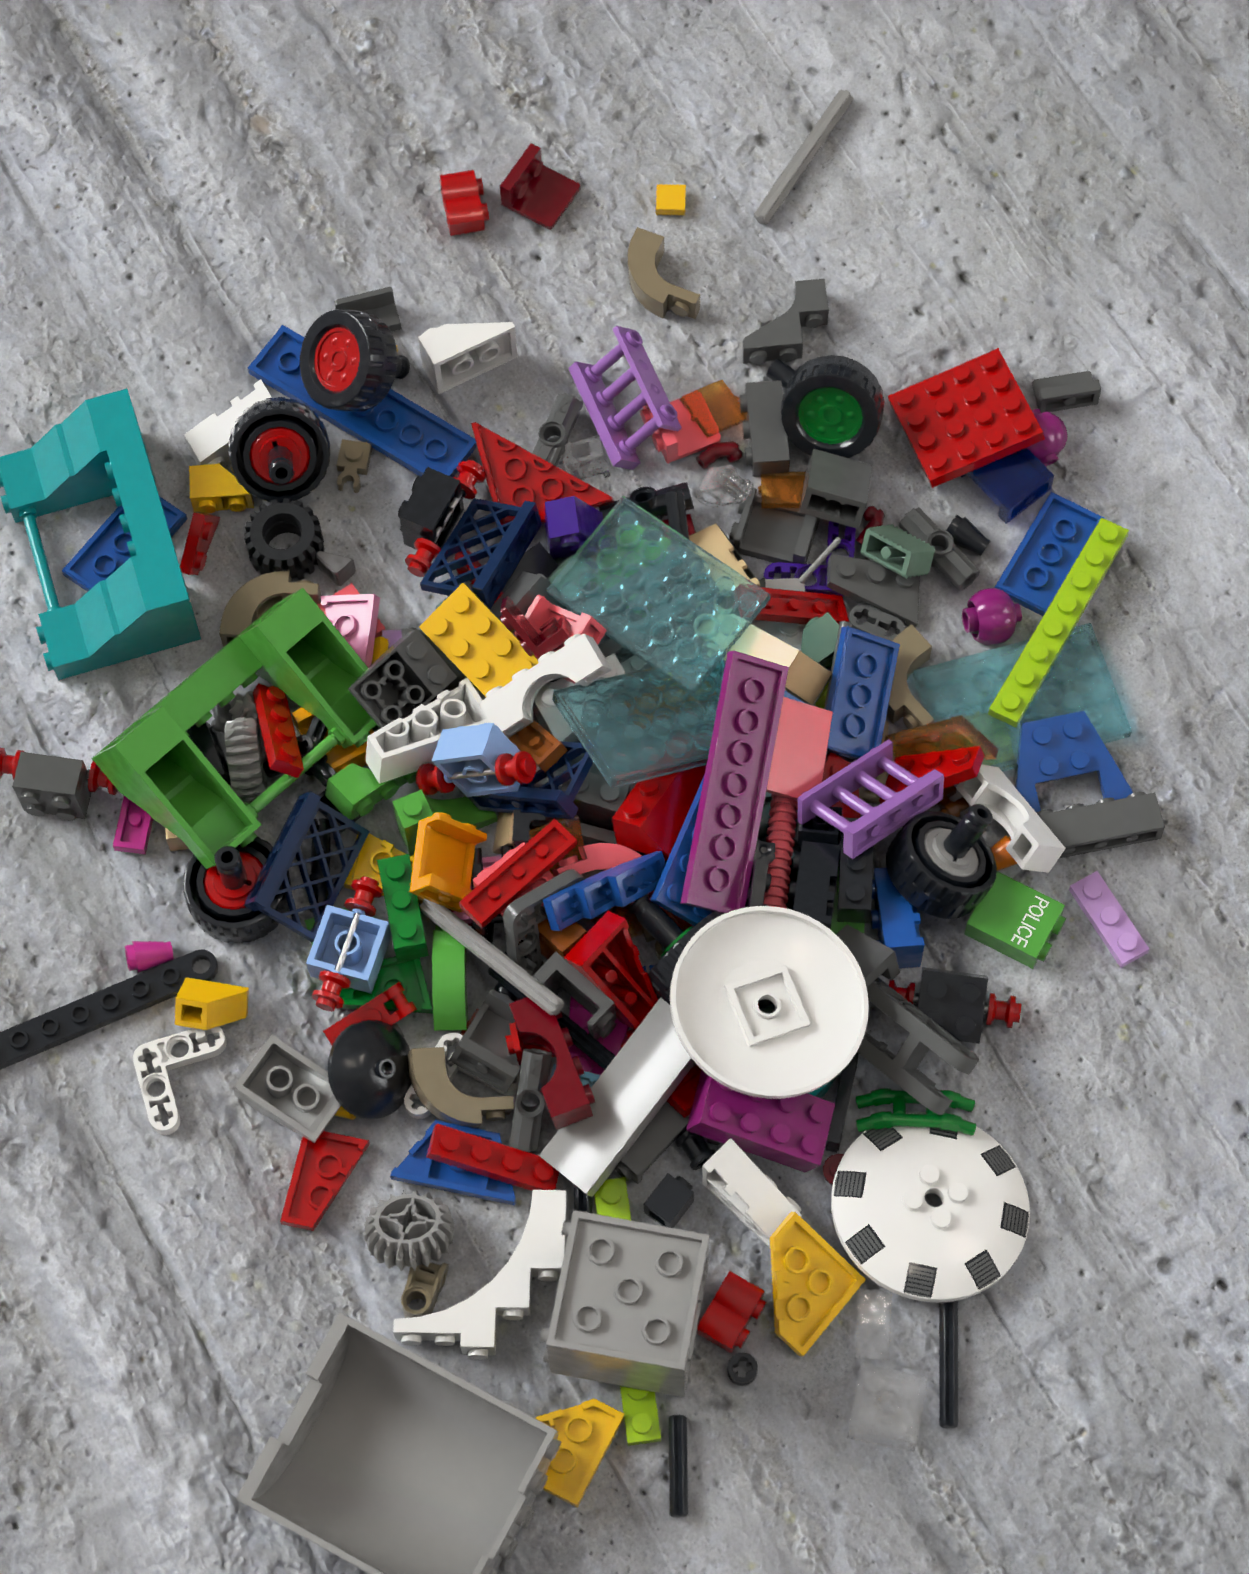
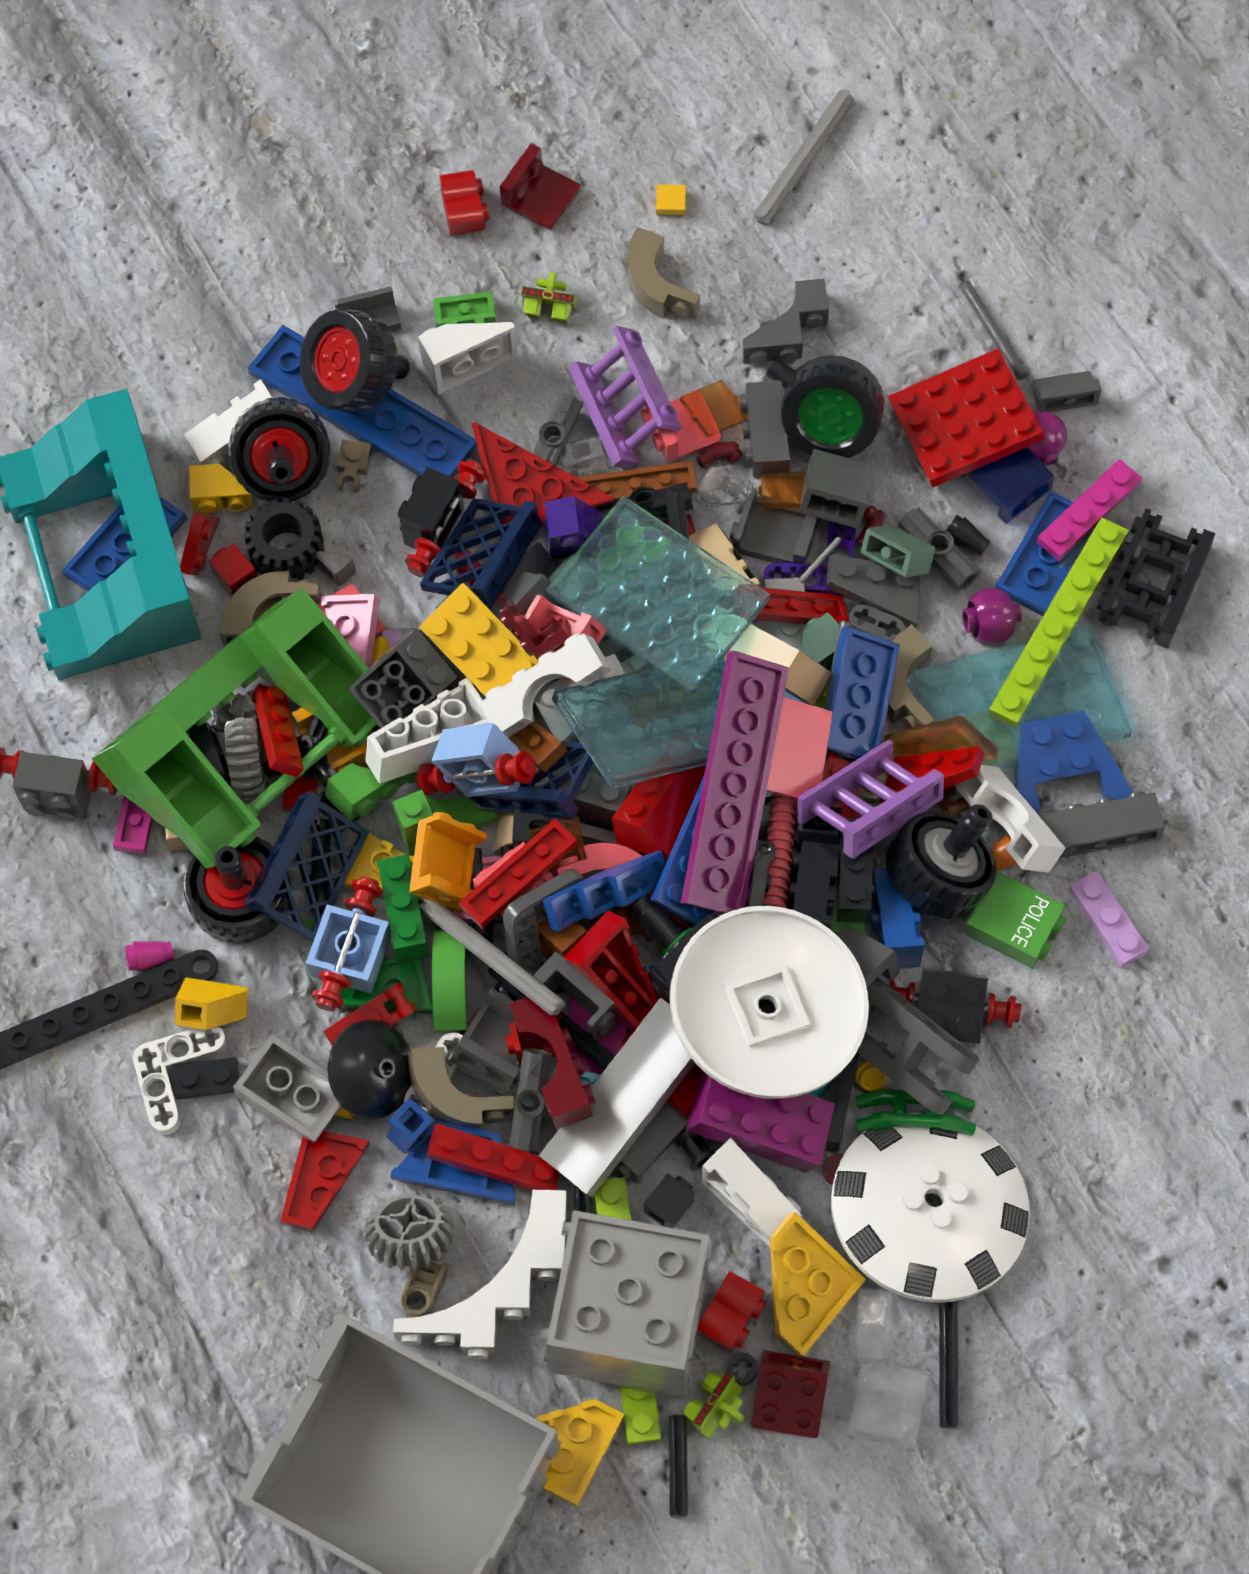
(204, 1078): none -> black plate
(232, 568): none -> red brick
(296, 789): none -> red tile
(408, 1125): none -> blue brick
(465, 309): none -> bright green plate
(535, 298): none -> lime hips
(658, 477): none -> dark orange plate
(720, 1406): none -> lime hips
(790, 1394): none -> dark red bracket
(869, 1077): none -> yellow plate
(993, 330): none -> dark grey bar
(1088, 509): none -> dark pink plate
(1178, 585): none -> black fence

